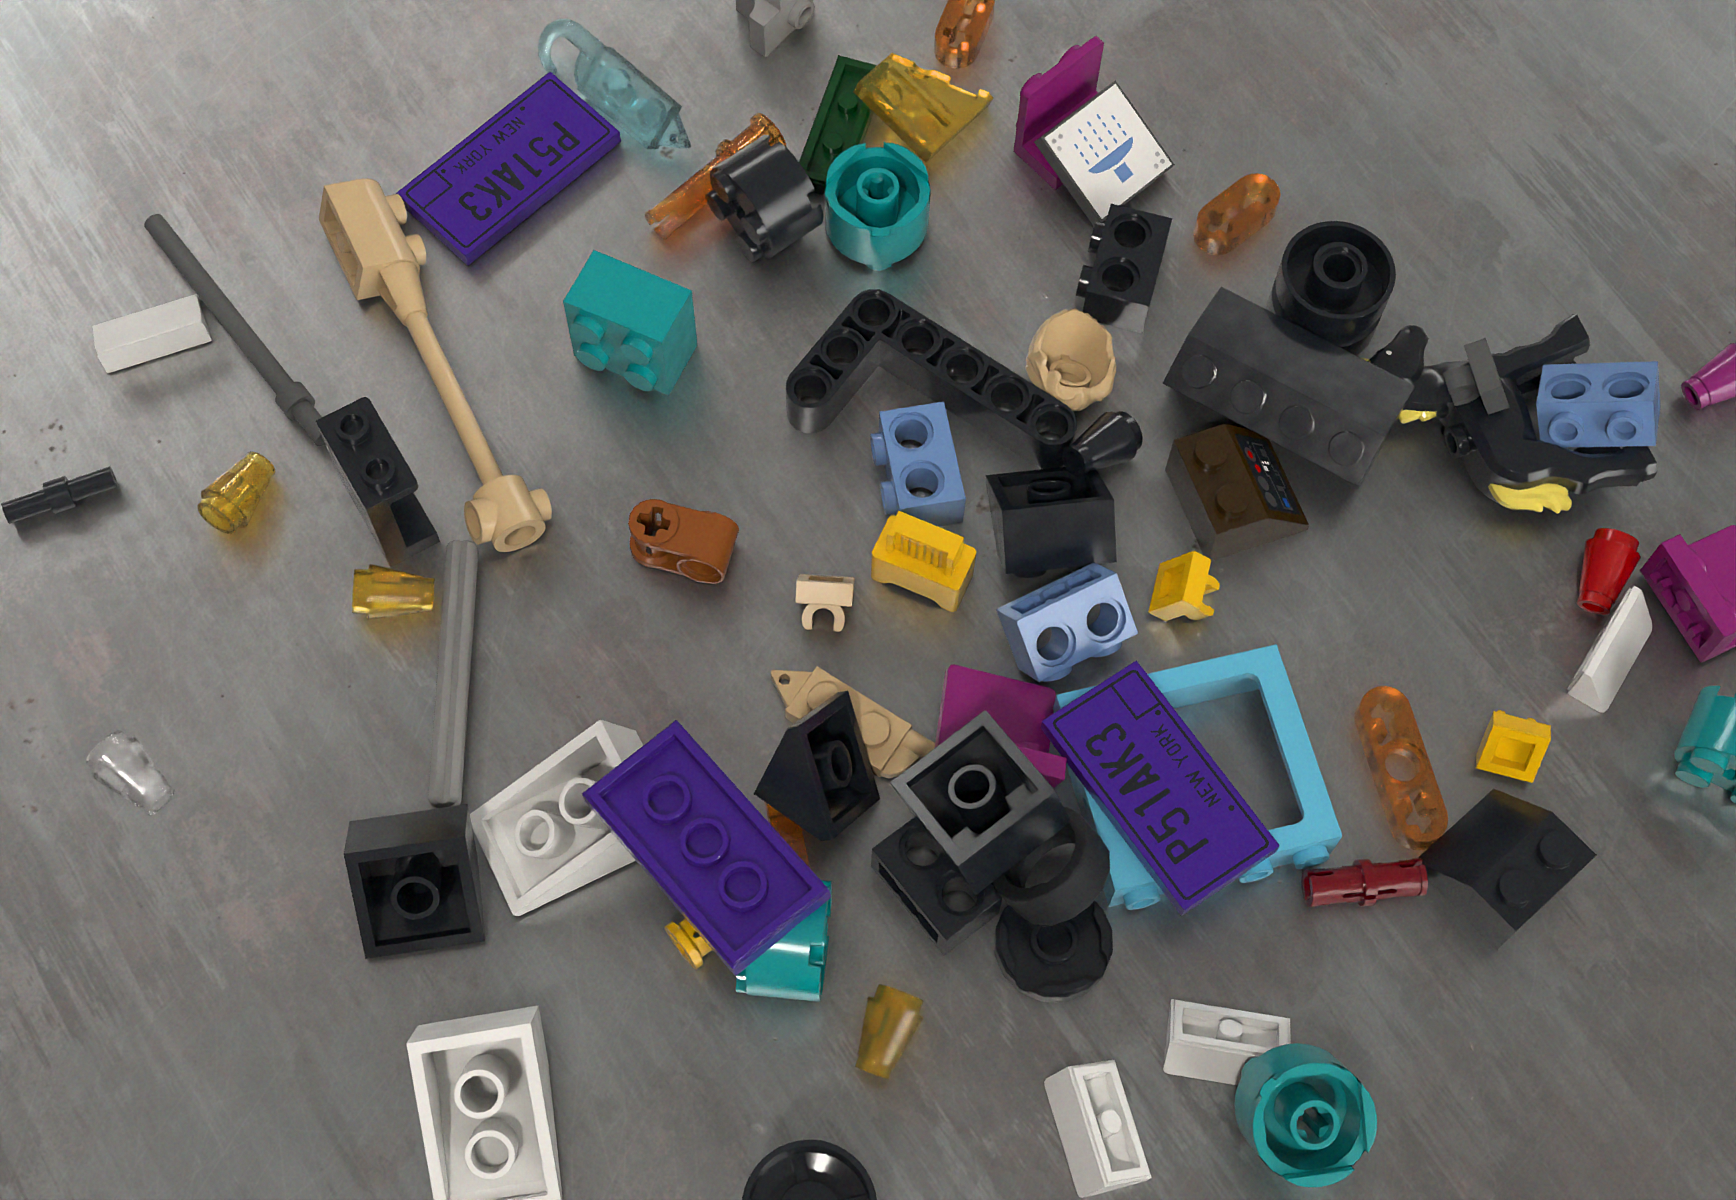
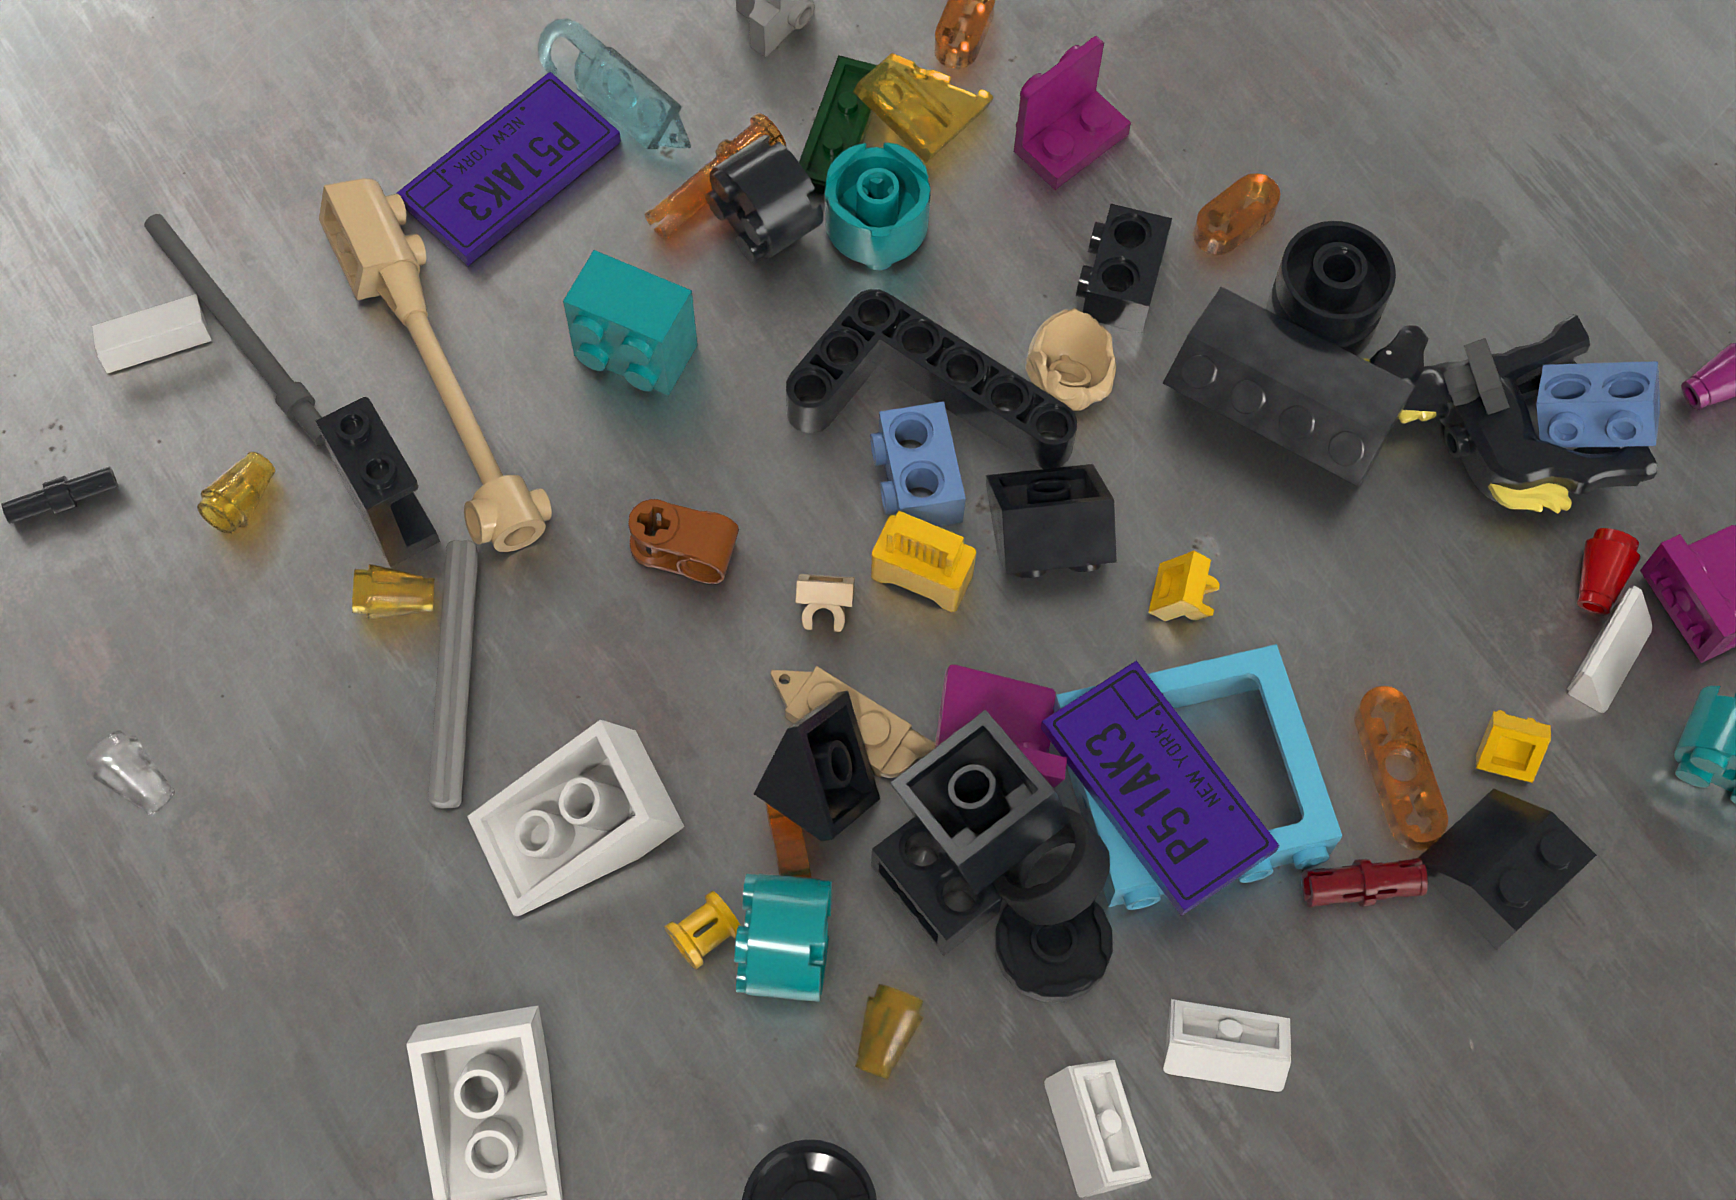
(415, 881): black slope -> none
(706, 847): dark purple tile -> none
(1065, 609): medium blue brick -> none
(1104, 153): white tile -> none
(1105, 443): black cone -> none
(1233, 490): dark brown slope -> none
(1332, 1133): teal brick -> none

